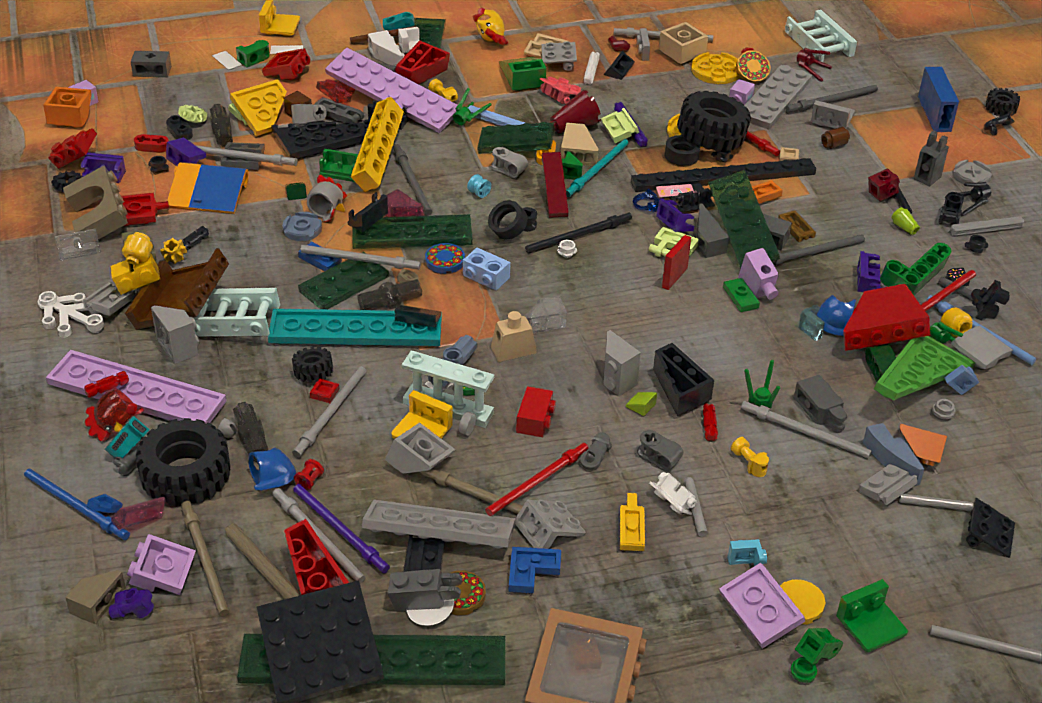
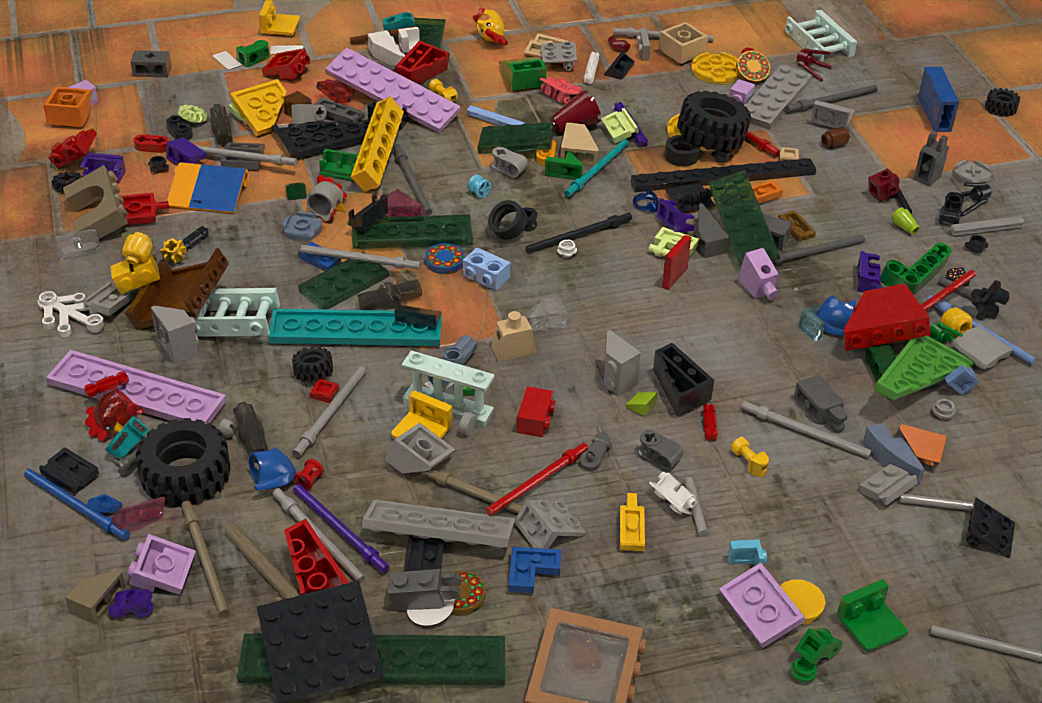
(69, 470): none -> black plate
(463, 113): green plant -> none
(554, 184): dark red tile -> none
(673, 190): bright pink sticker -> none
(741, 295): green plate -> none
(762, 395): green plant -> none
(994, 123): black piece -> none

